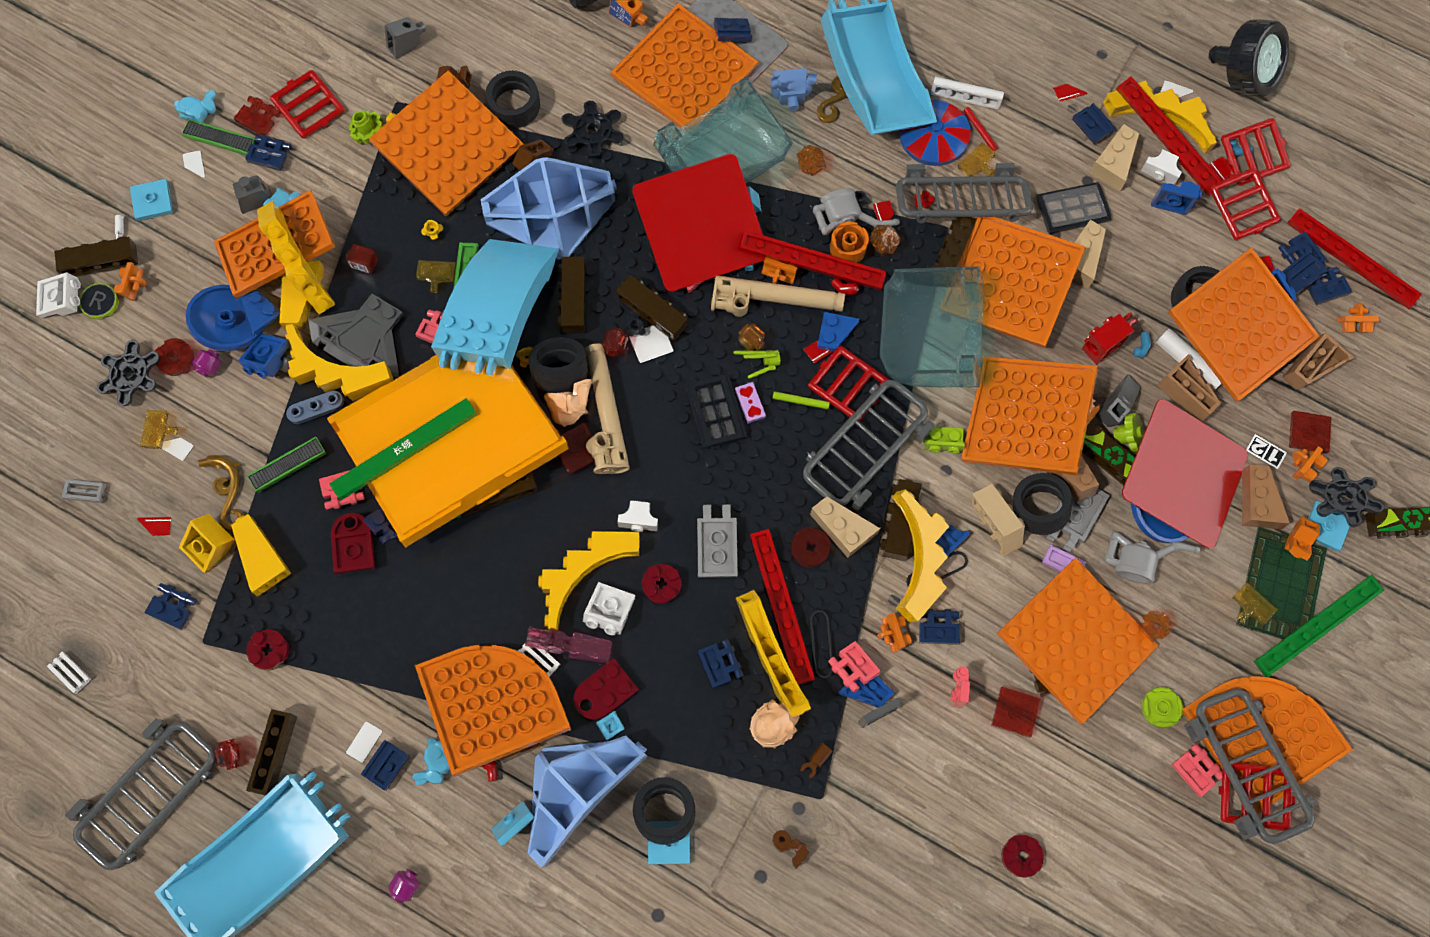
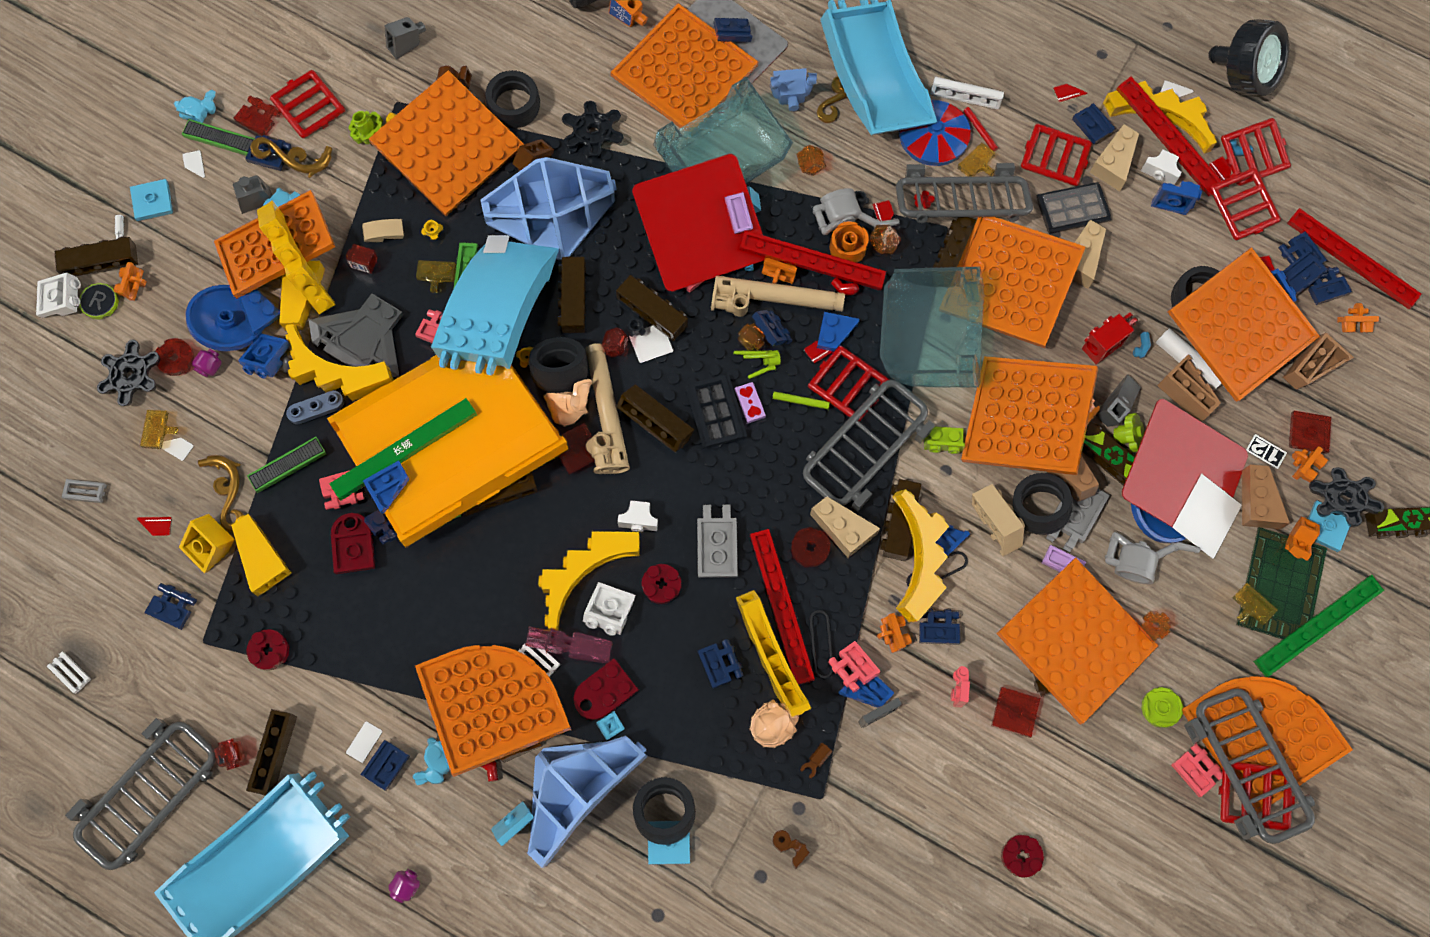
(294, 152): none -> pearl gold plant
(382, 229): none -> tan slope
(386, 485): none -> blue wing
(496, 244): none -> white sticker
(655, 418): none -> dark brown brick
(738, 213): none -> lavender tile
(771, 327): none -> dark blue plate
(1058, 175): none -> red bar
(1207, 516): none -> white sticker

